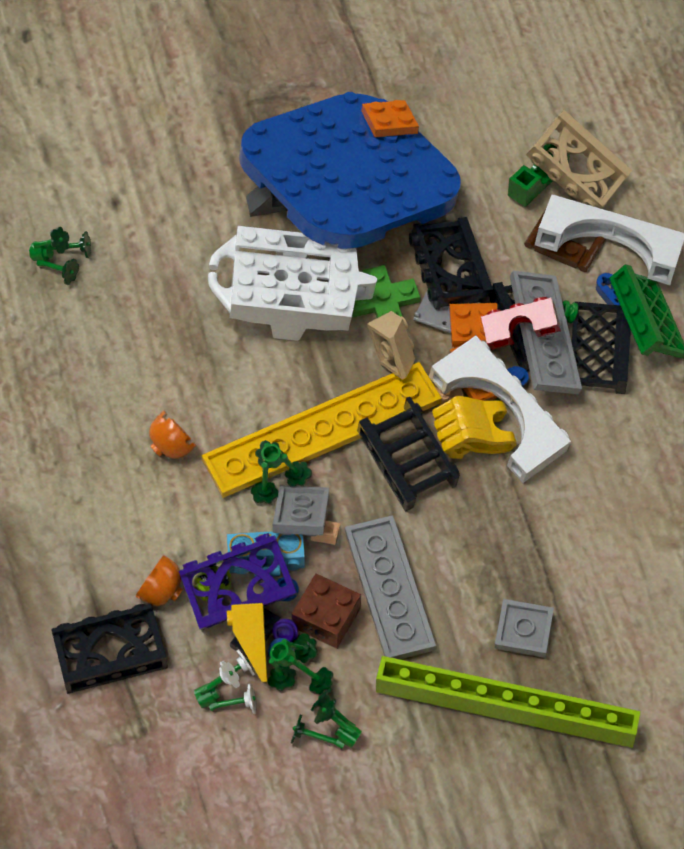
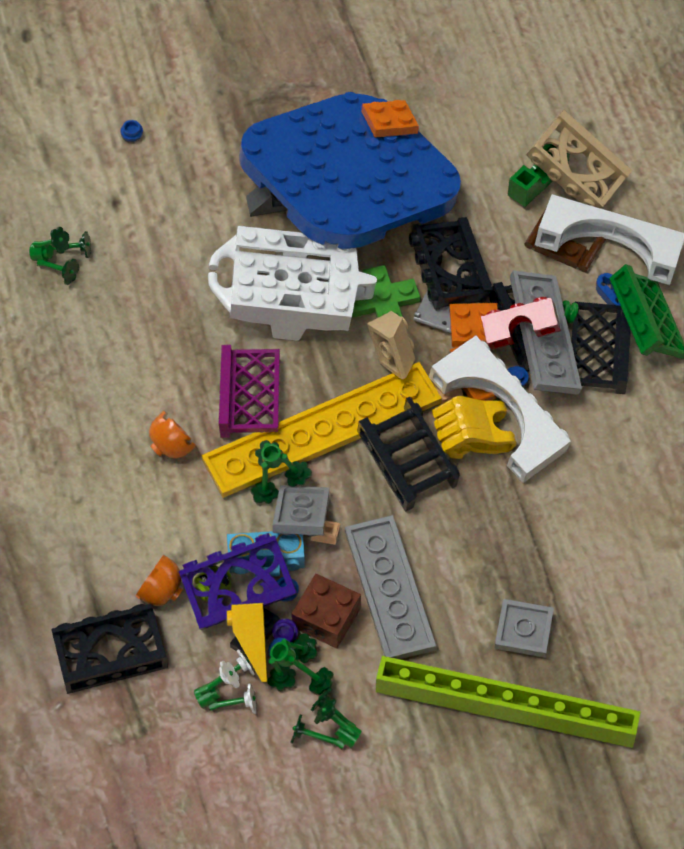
(131, 130): none -> blue plate
(229, 385): none -> magenta fence

